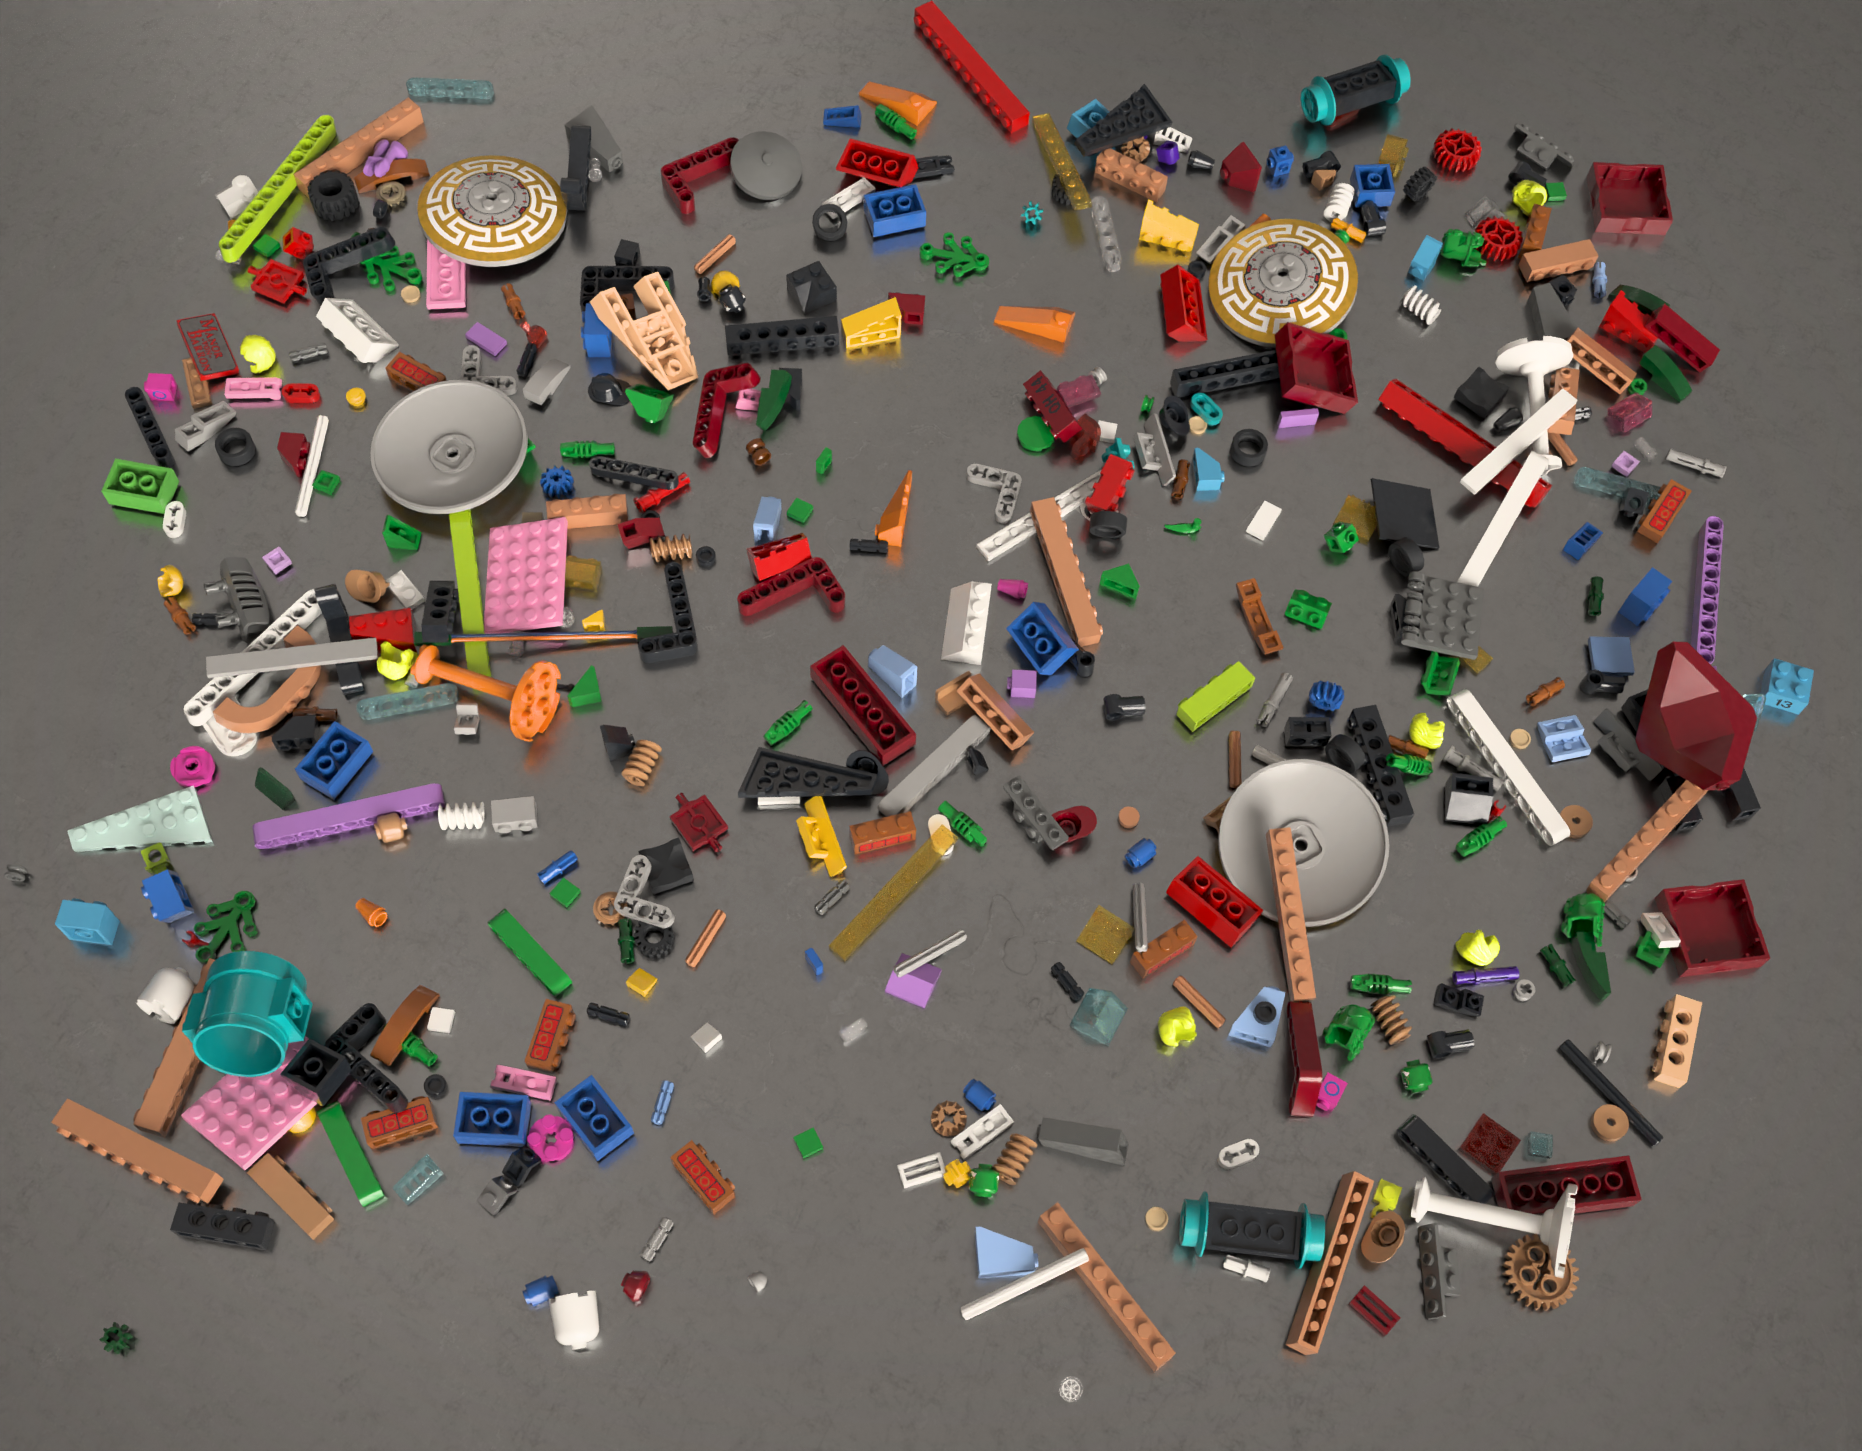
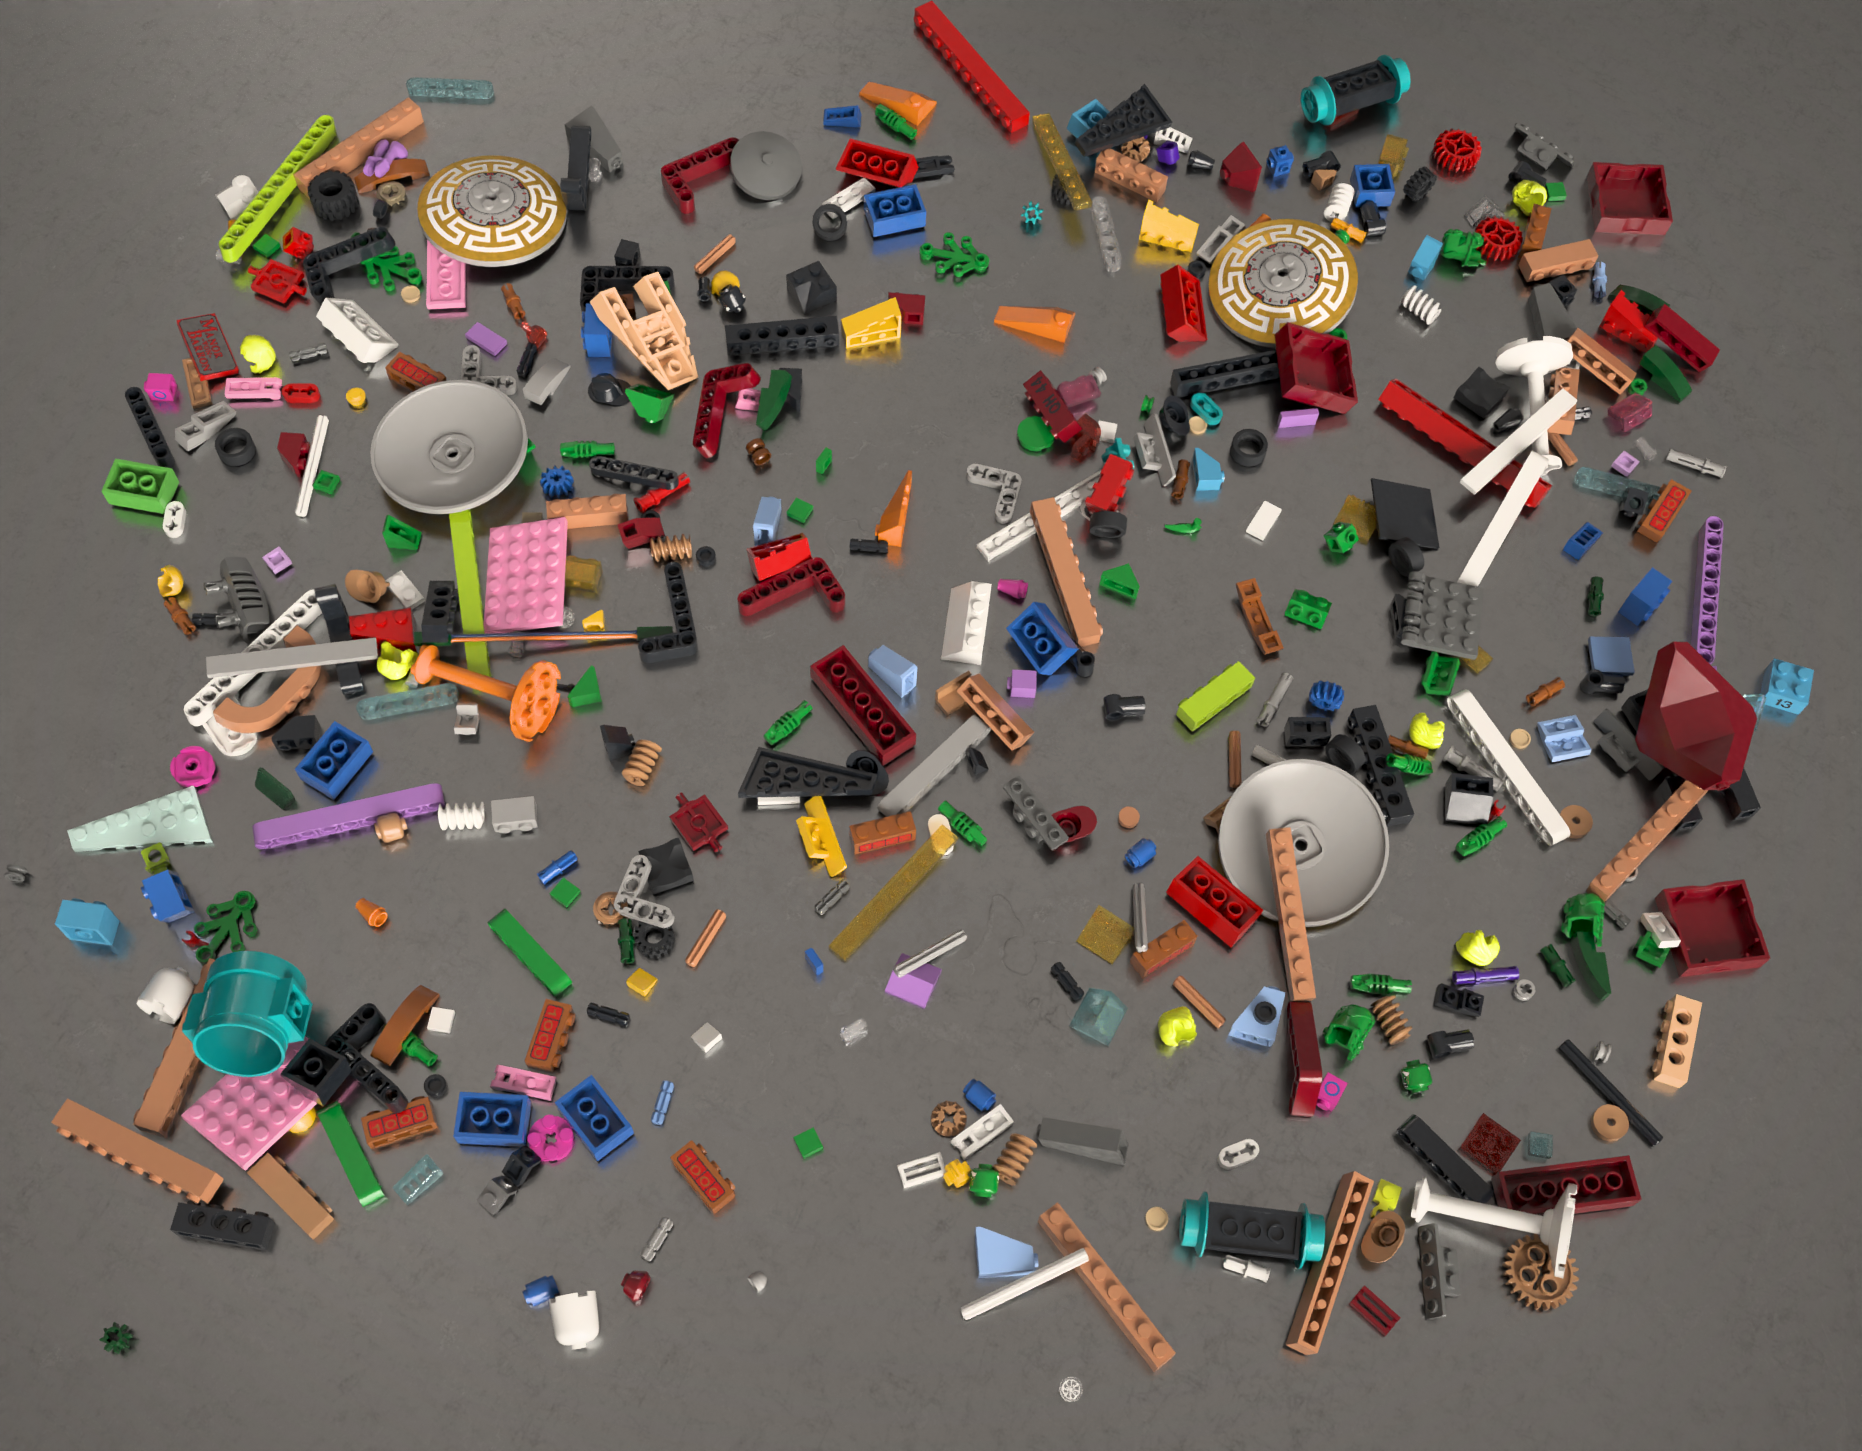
(329, 714): reddish brown pin -> none

